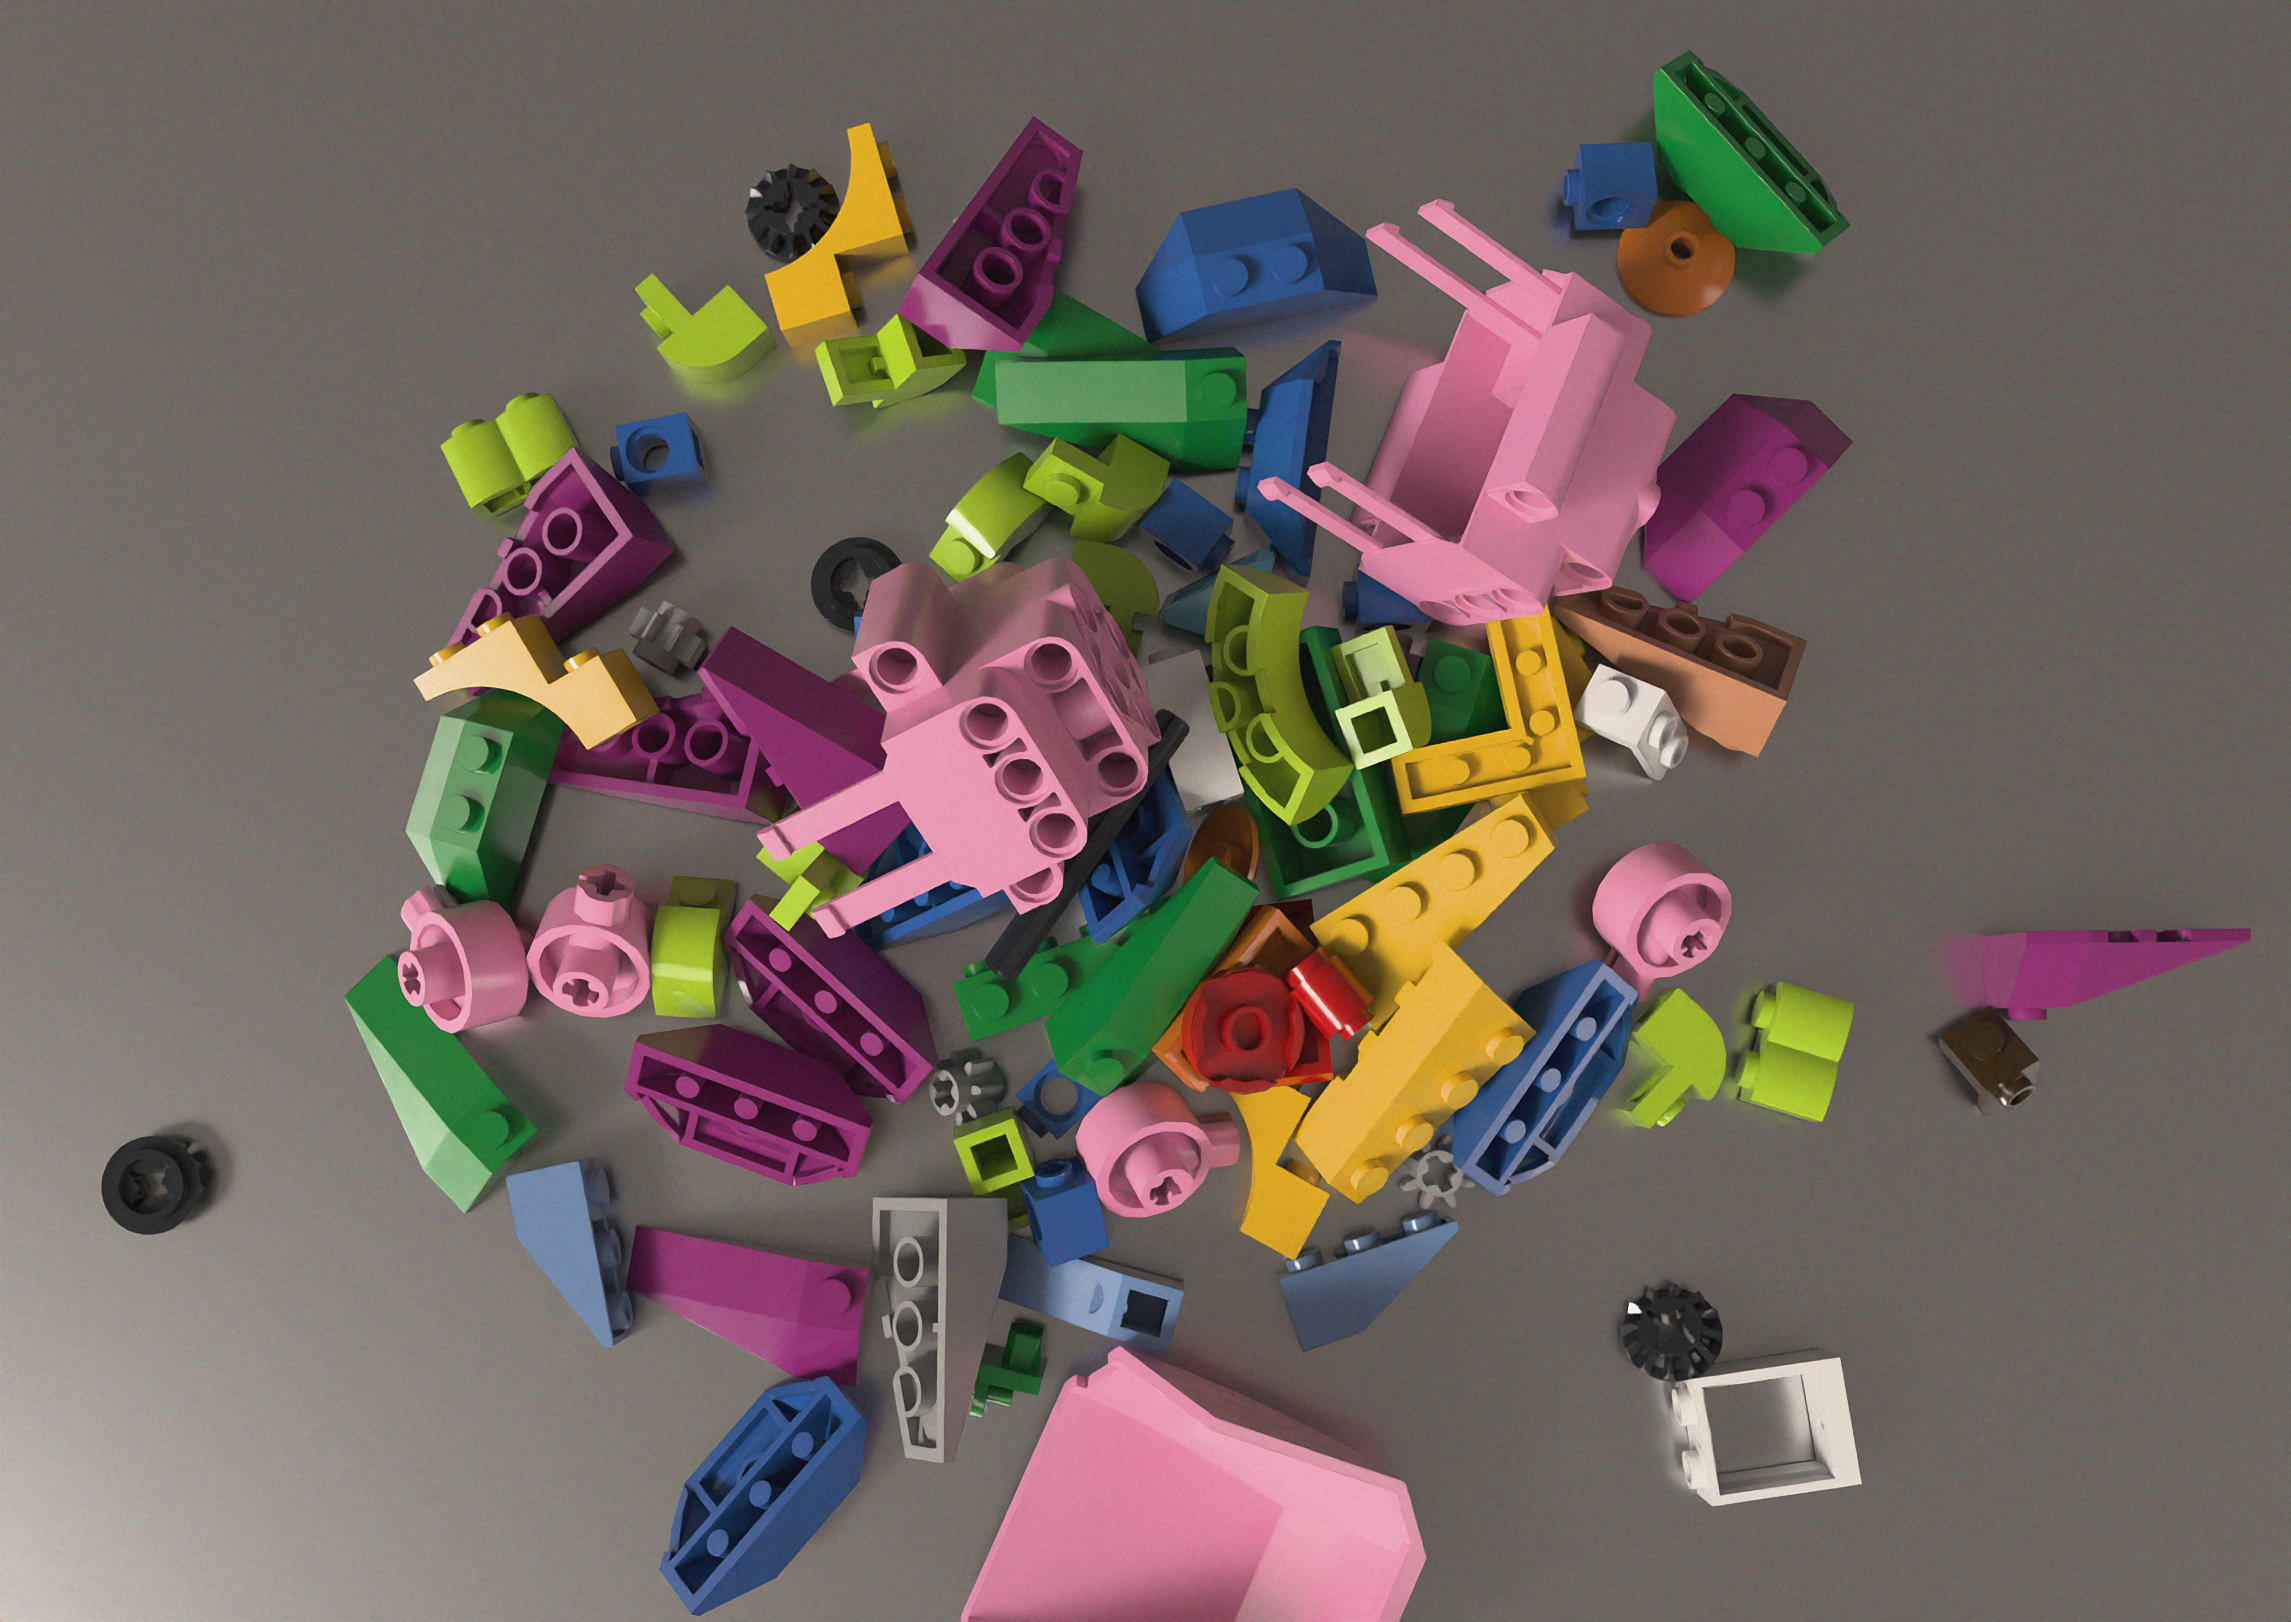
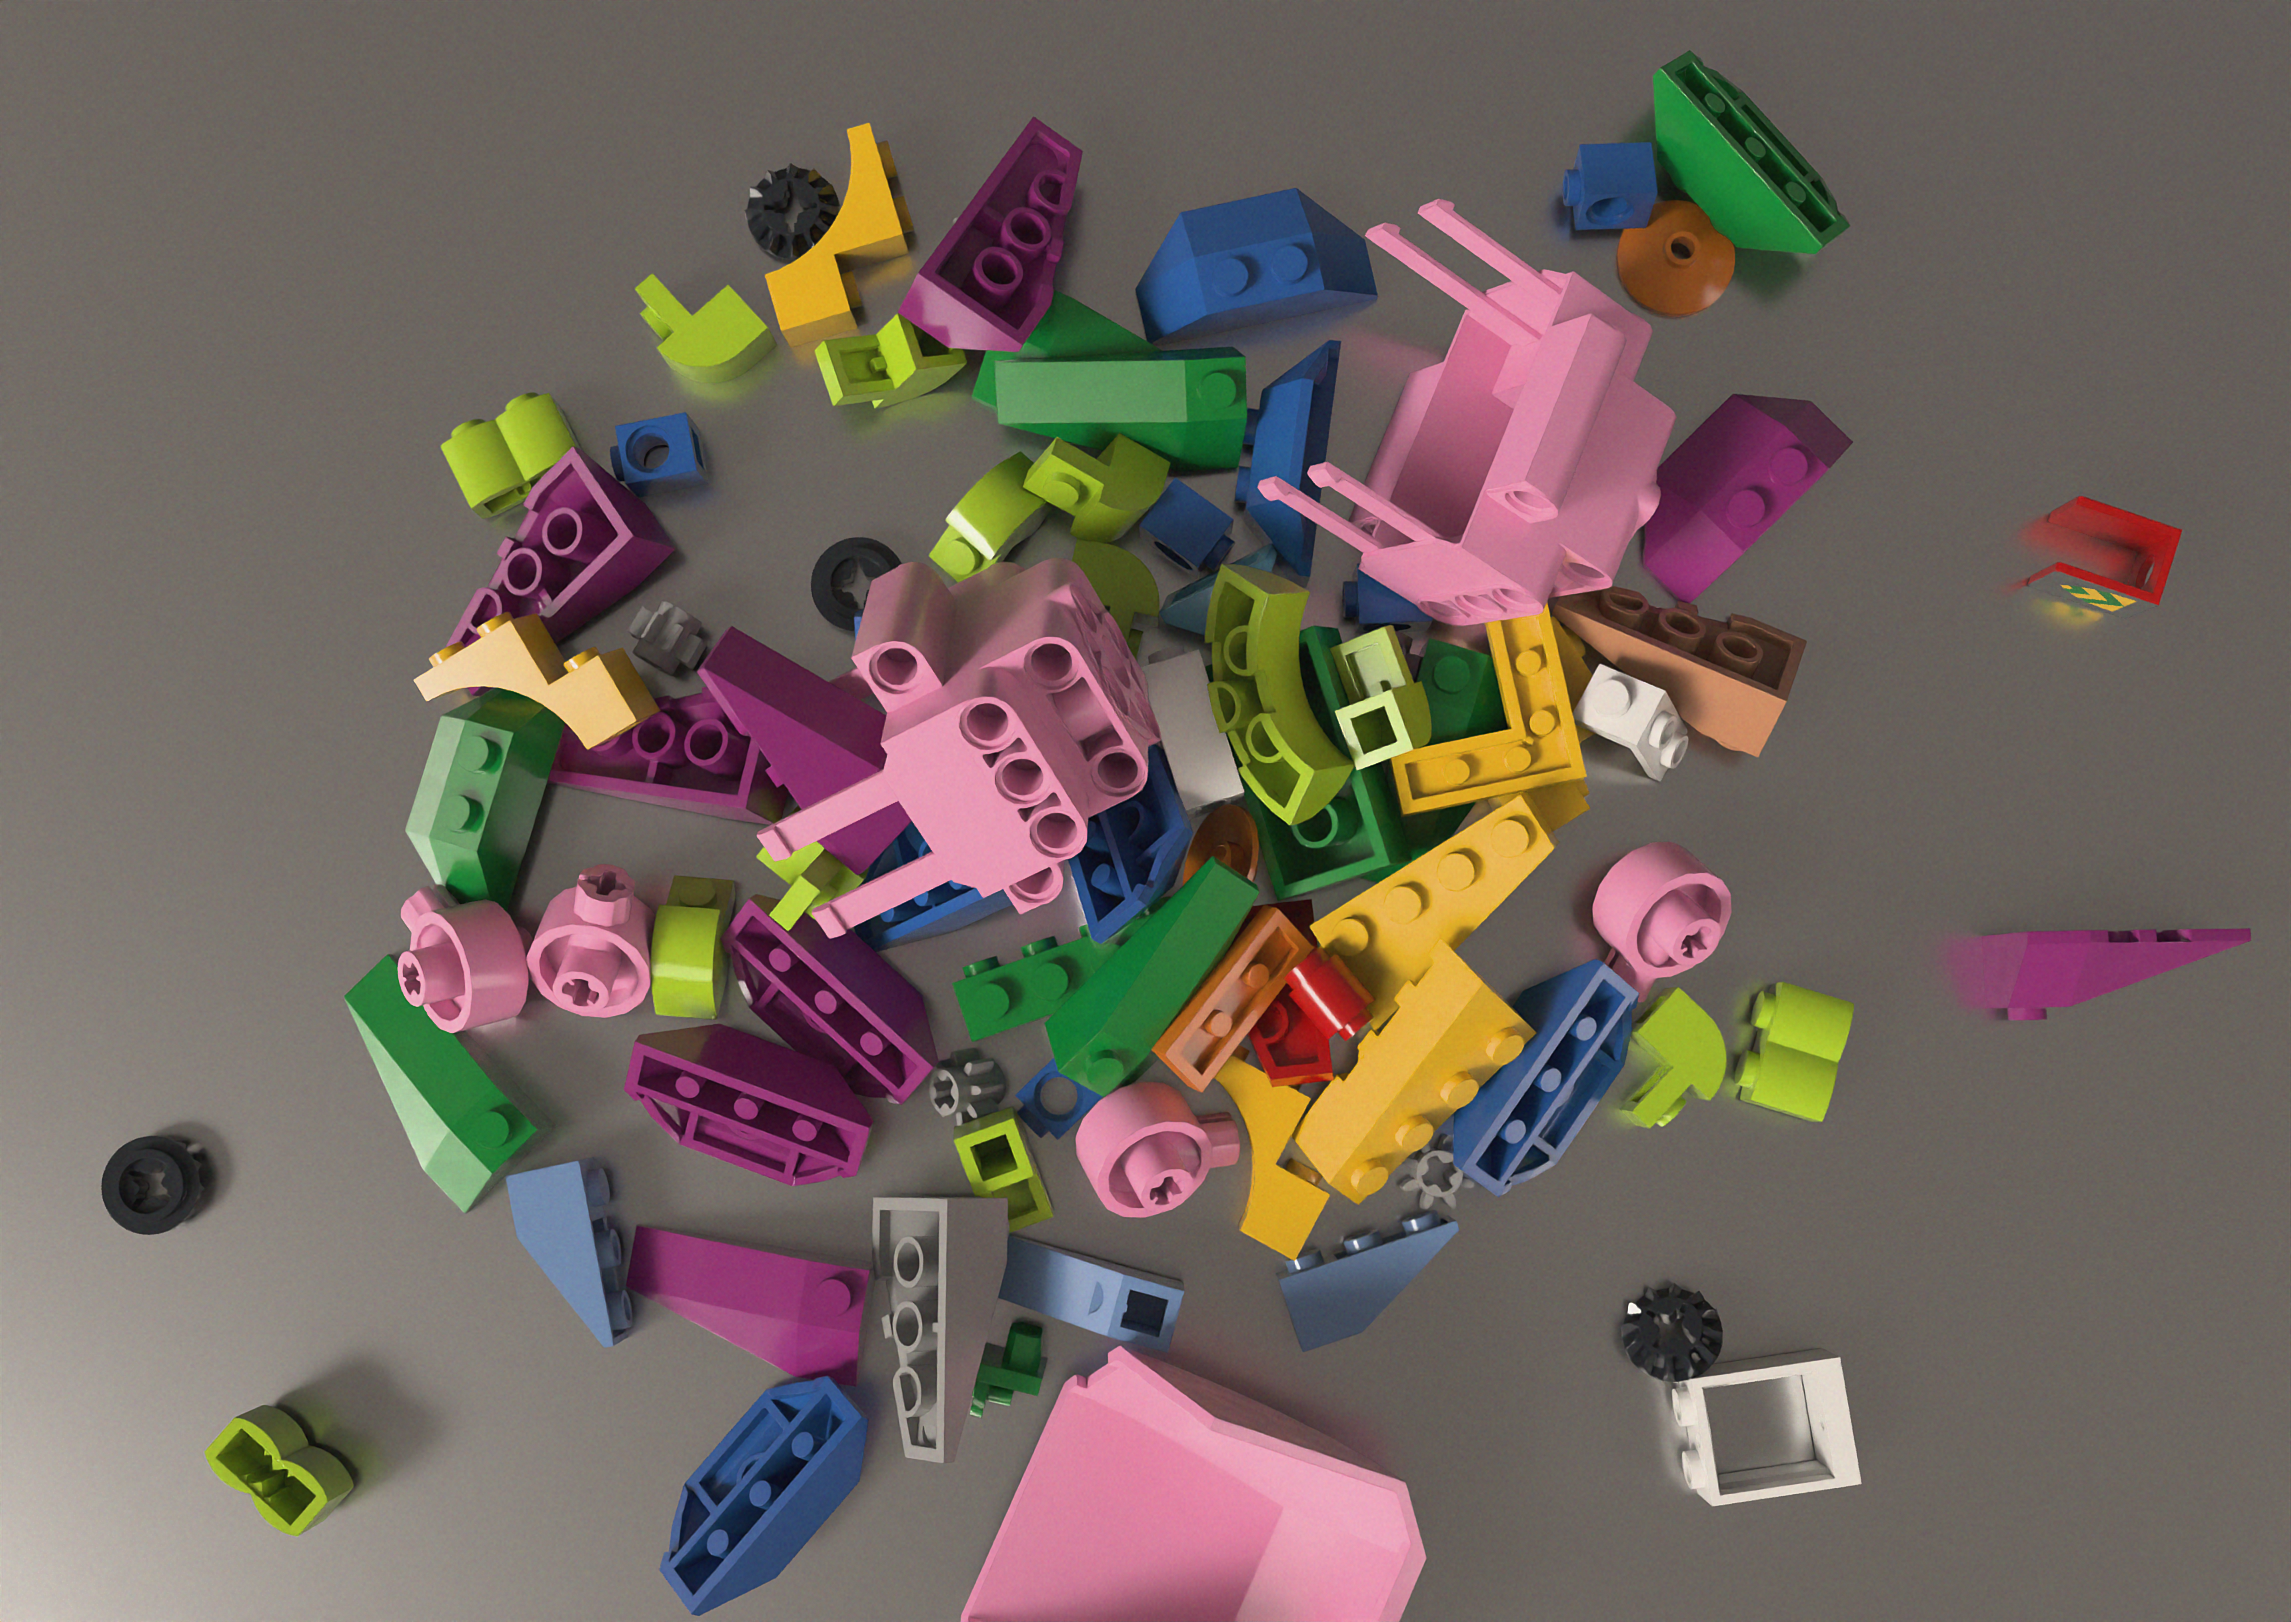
(287, 1478): none -> lime brick
(1030, 929): black axle -> none
(1064, 1211): blue brick -> none
(1242, 1030): red tile -> none
(1992, 1060): dark brown bracket -> none
(2151, 540): none -> red piece

